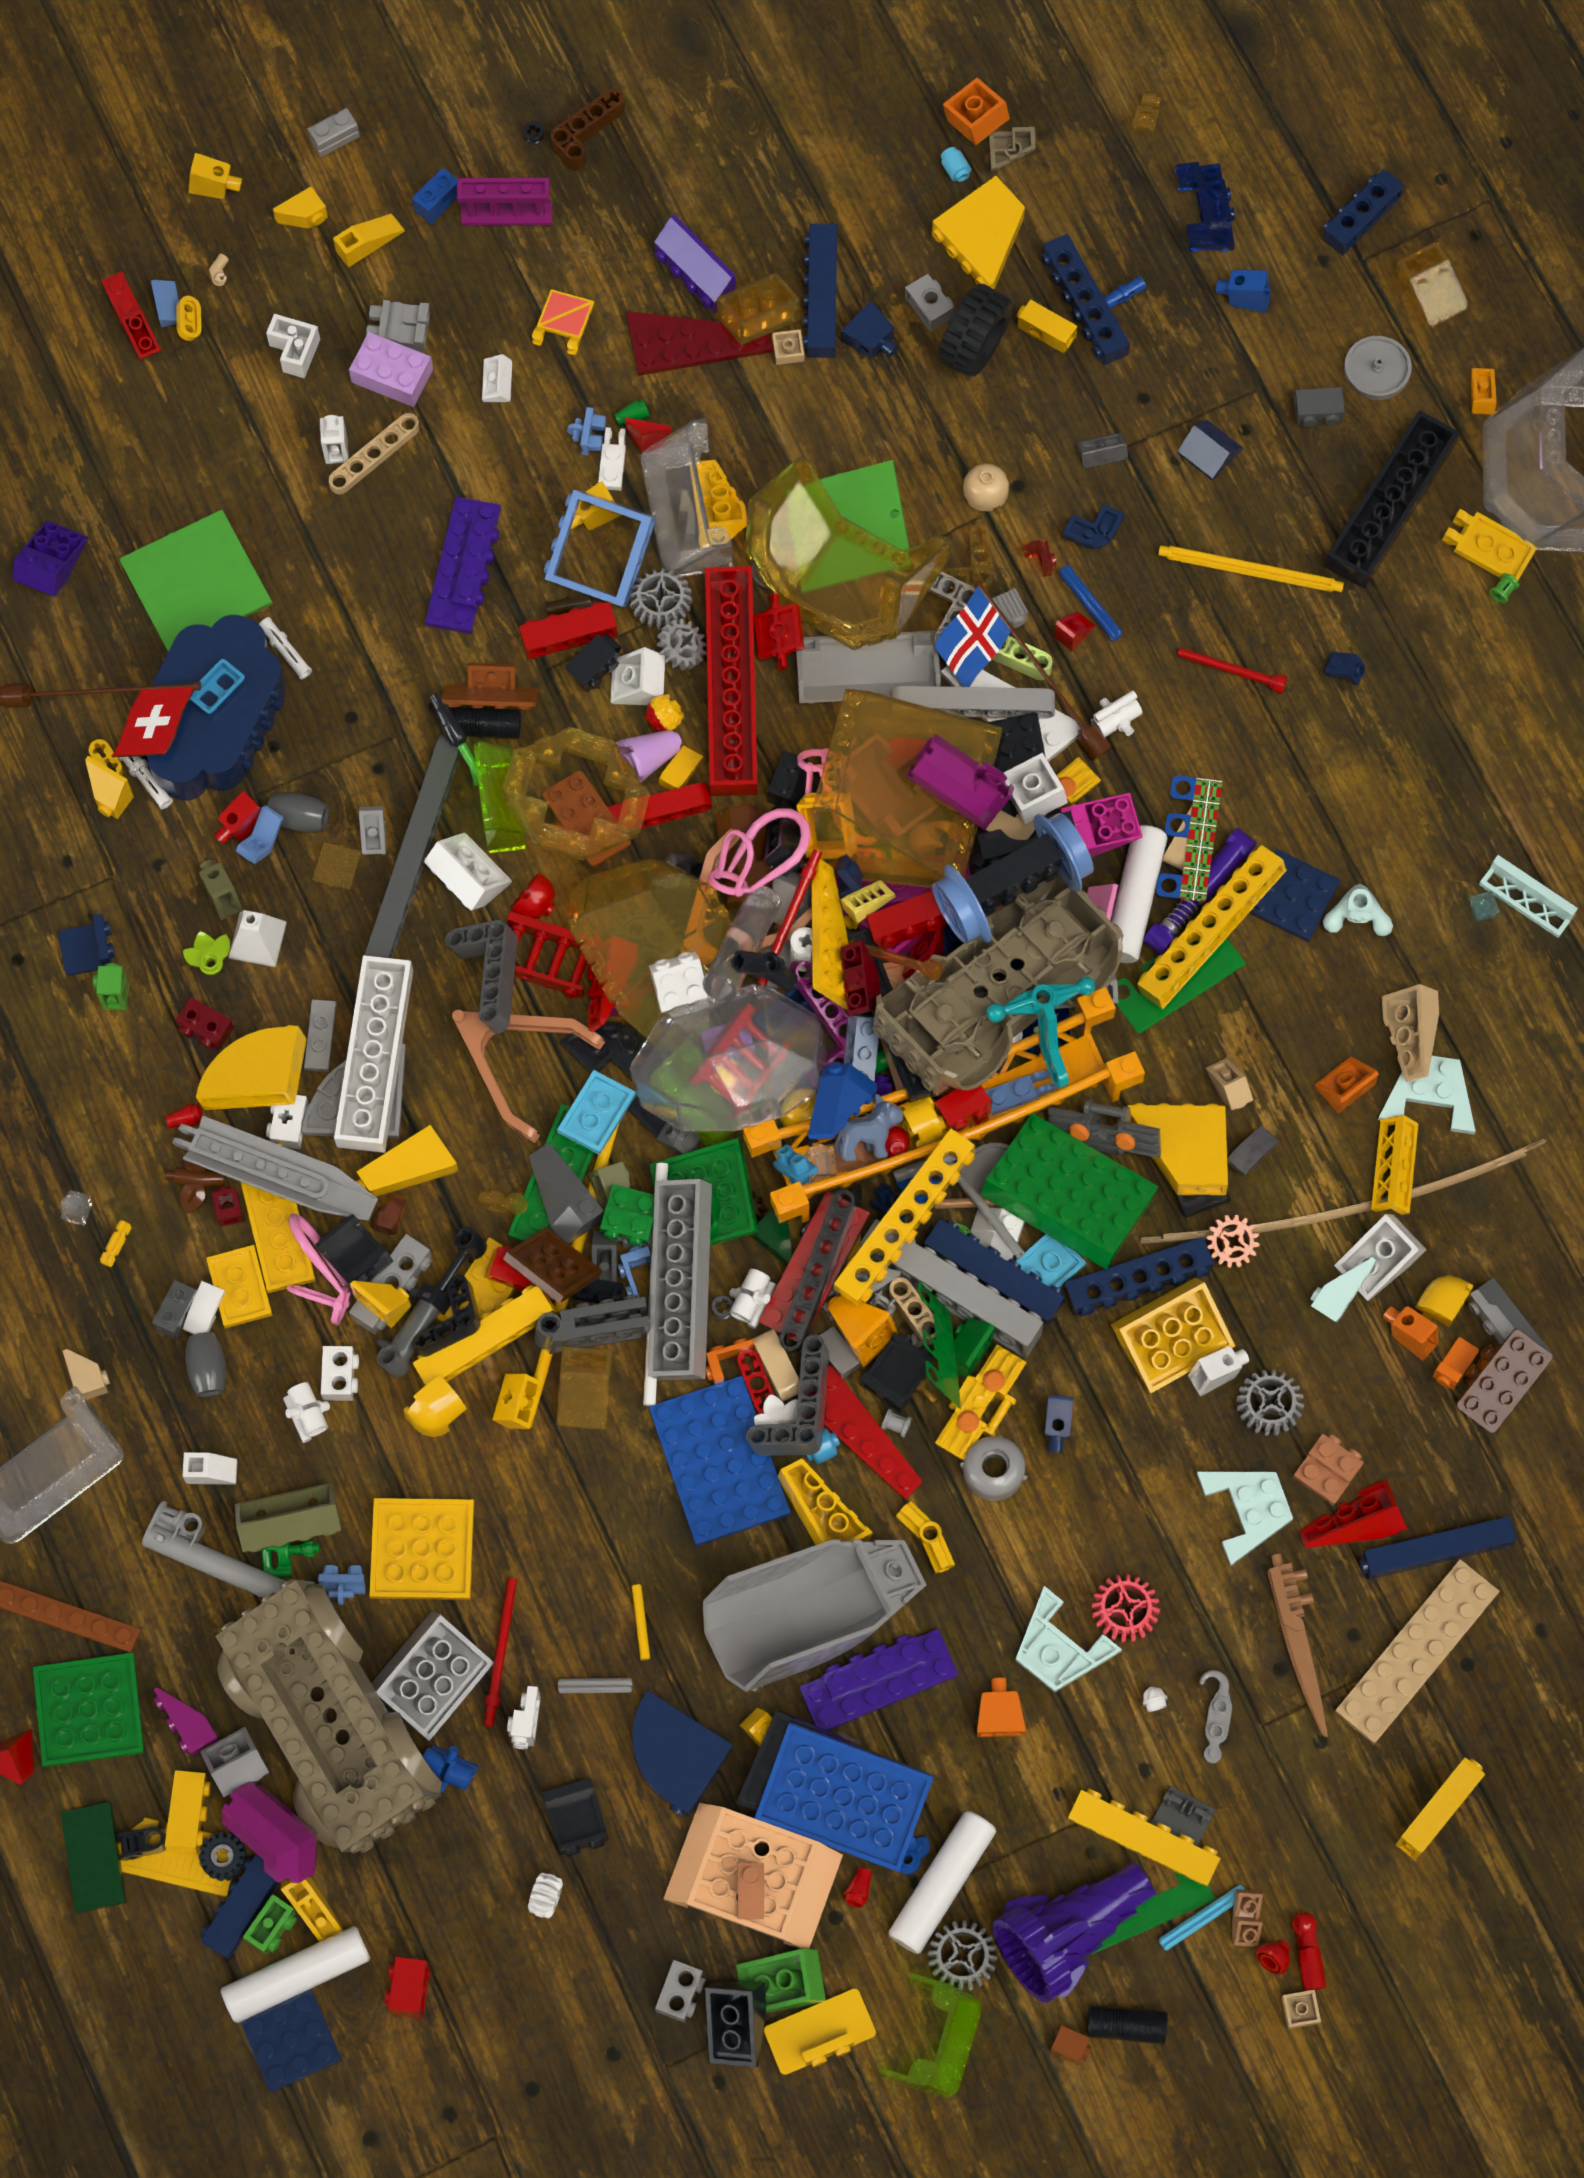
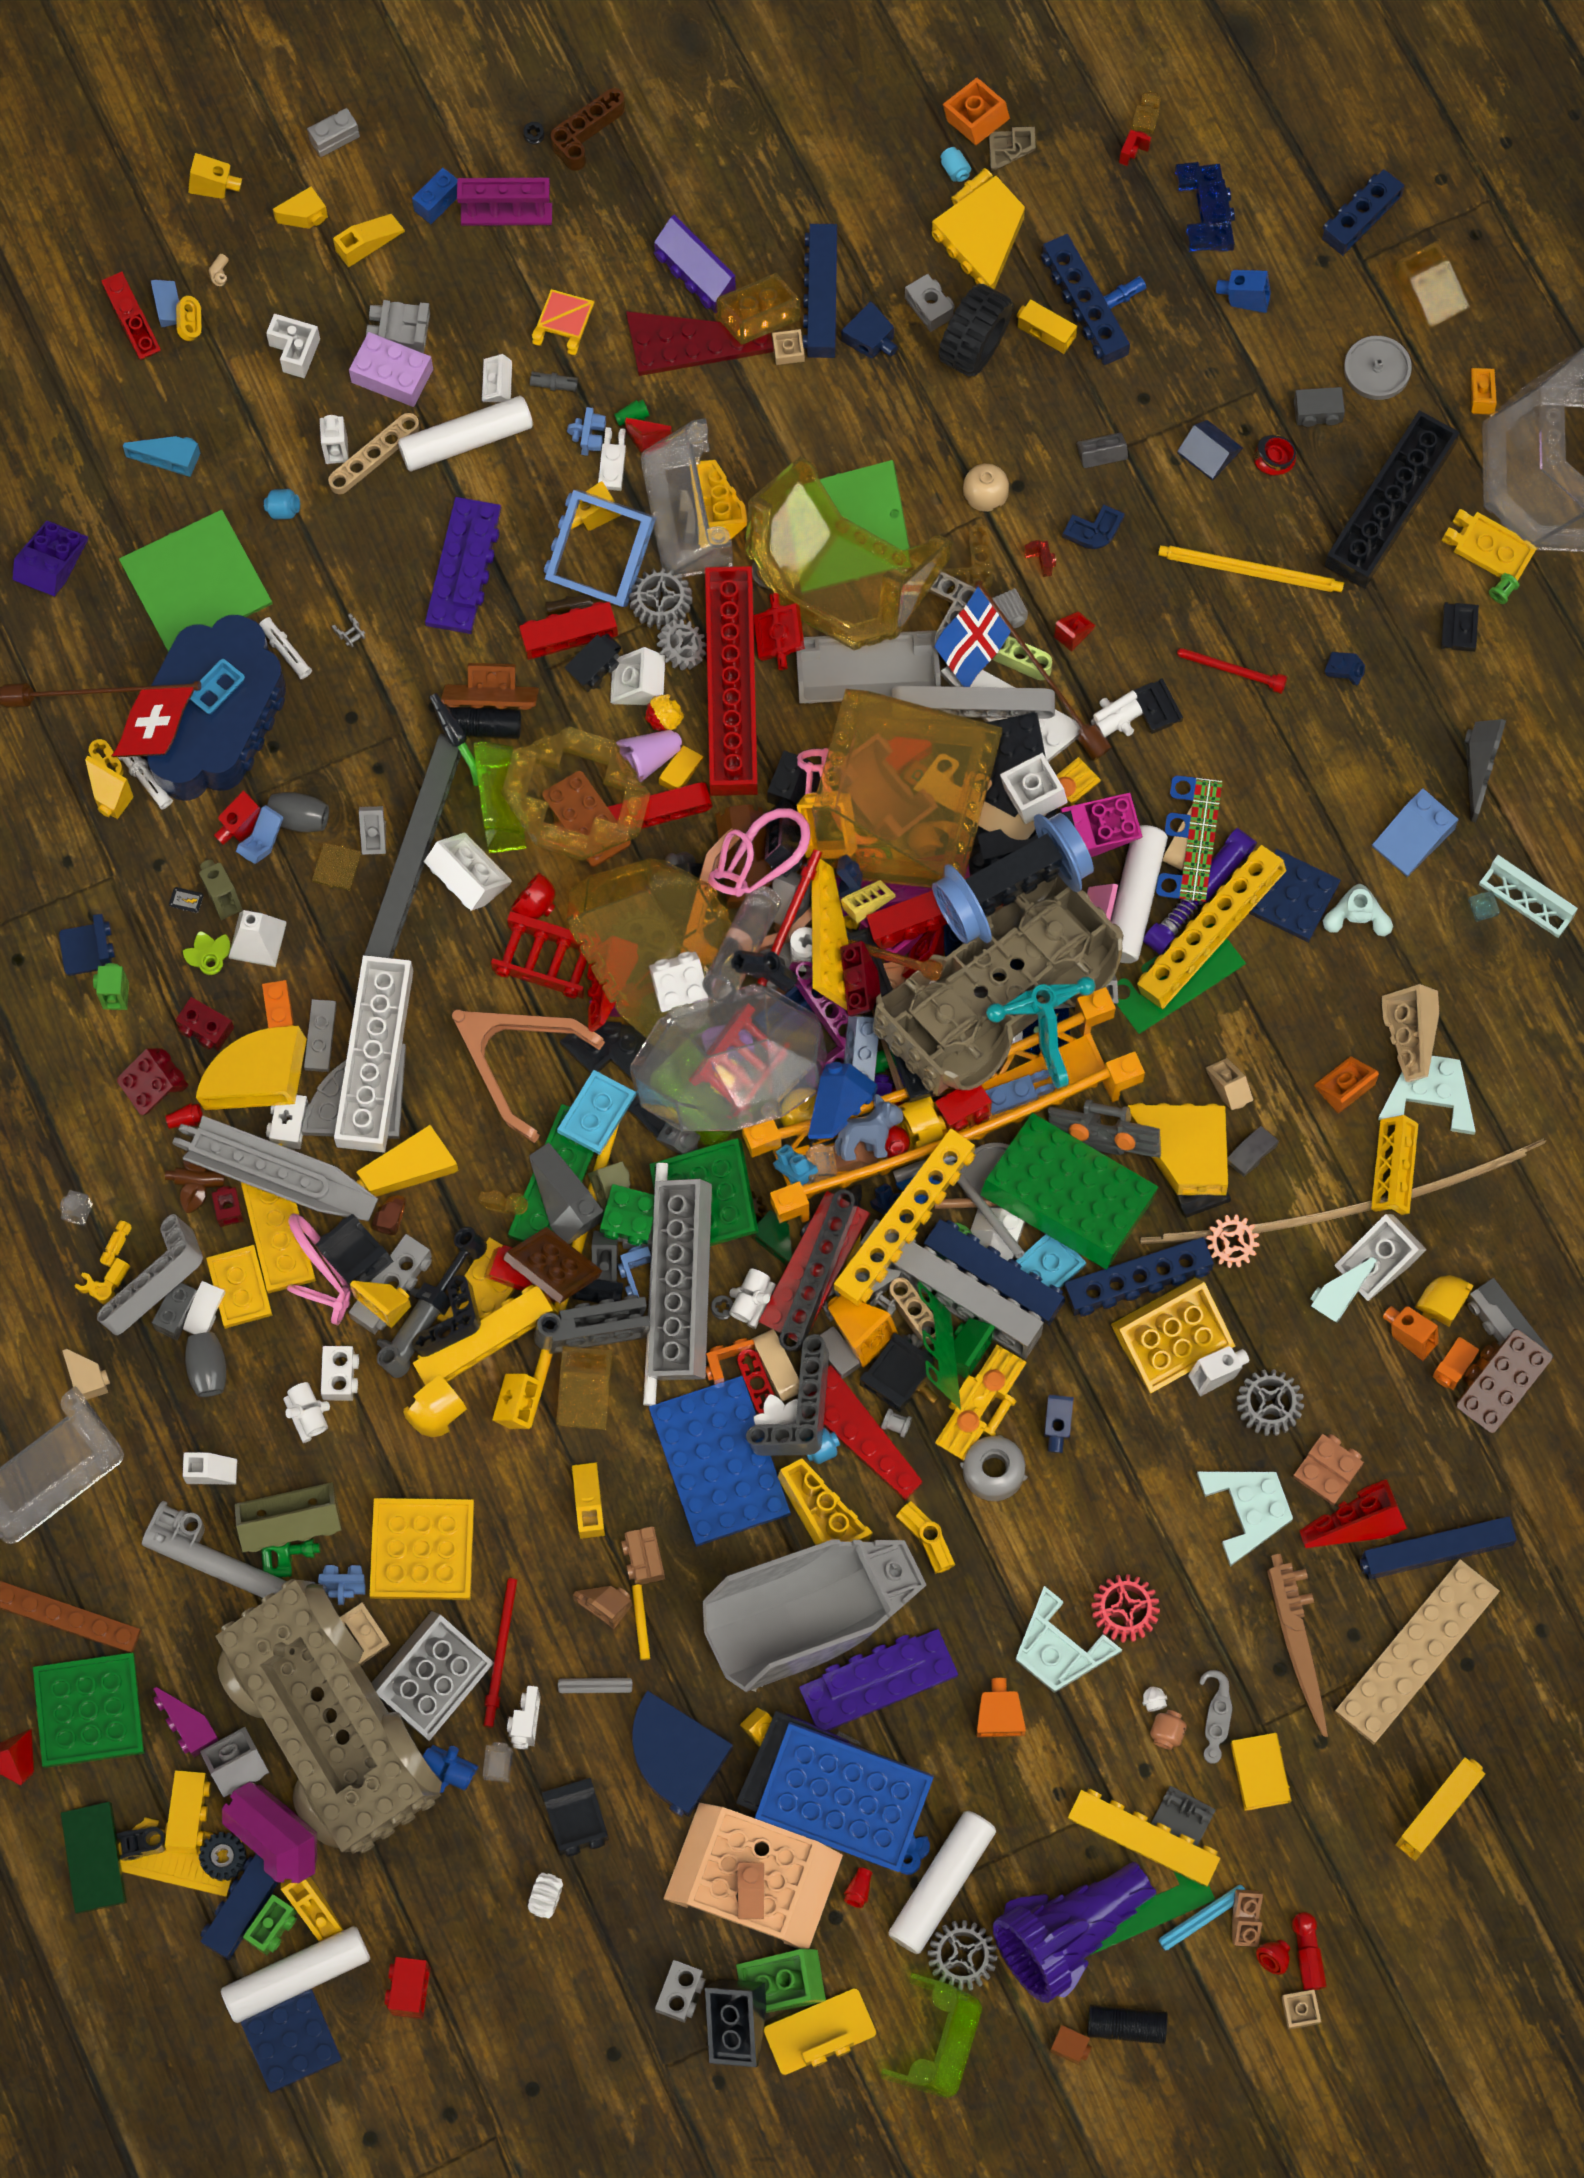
(105, 1291): none -> yellow bar
(151, 1079): none -> dark red bracket
(157, 1280): none -> light grey beam
(167, 453): none -> dark azure slope
(186, 900): none -> sticker
(278, 1004): none -> orange brick
(282, 504): none -> dark azure head
(341, 634): none -> light grey piece
(365, 1631): none -> tan plate
(465, 433): none -> white cylinder
(497, 1762): none -> clear brick
(499, 946): dark grey beam -> none
(553, 381): none -> dark grey pin
(588, 1500): none -> yellow slope
(605, 1603): none -> medium nougat slope
(644, 1556): none -> medium nougat brick
(960, 781): magenta brick -> none
(971, 185): none -> yellow pin
(1090, 603): blue axle -> none
(1134, 141): none -> red bracket
(1157, 706): none -> black plate
(1168, 1730): none -> nougat head
(1260, 1771): none -> yellow piece
(1275, 455): none -> red piece
(1415, 832): none -> medium blue slope
(1460, 626): none -> black plate
(1481, 752): none -> dark grey wedge

